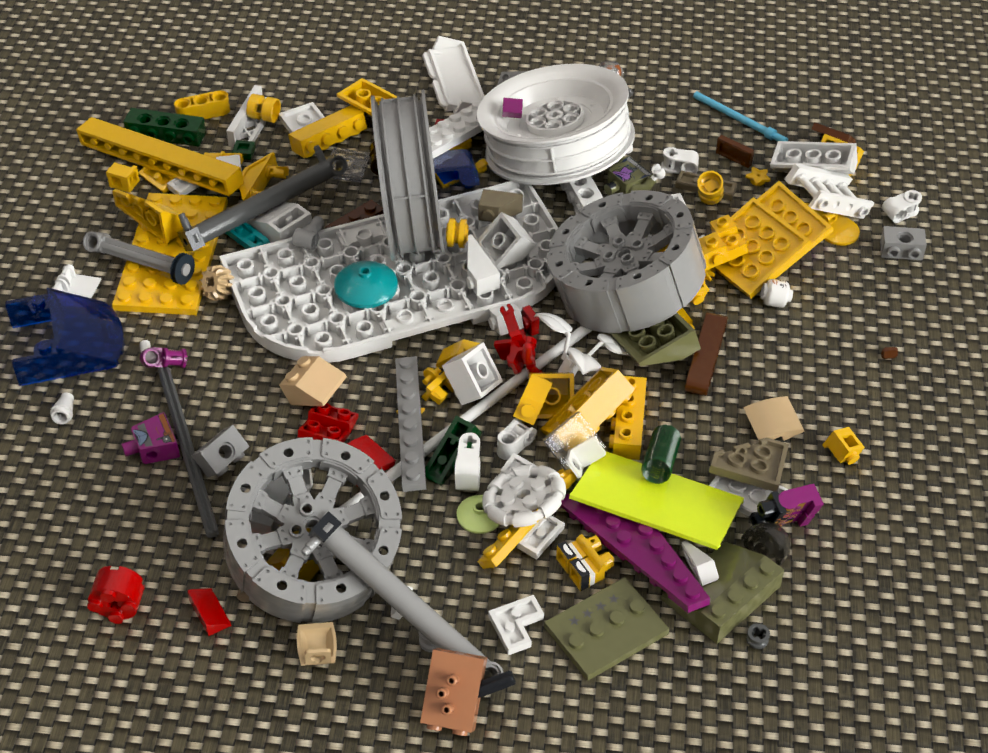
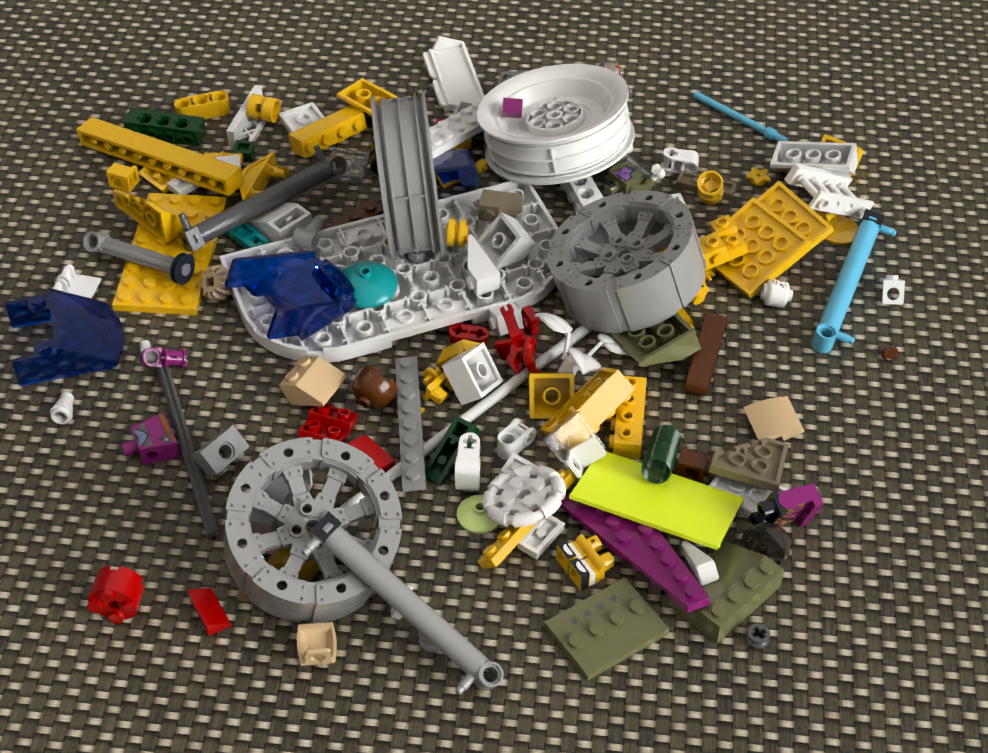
(299, 288): none -> clear blue windscreen
(372, 388): none -> reddish brown cylinder
(456, 689): nougat piece -> none
(468, 332): none -> red beam
(510, 622): white plate -> none
(532, 399): yellow slope -> none
(692, 465): none -> reddish brown brick
(734, 151): reddish brown tile -> none
(821, 130): reddish brown tile -> none
(844, 445): yellow brick -> none
(847, 281): none -> medium azure piece
(892, 281): none -> white bracket
(902, 206): white piece -> none
(903, 243): light grey brick -> none

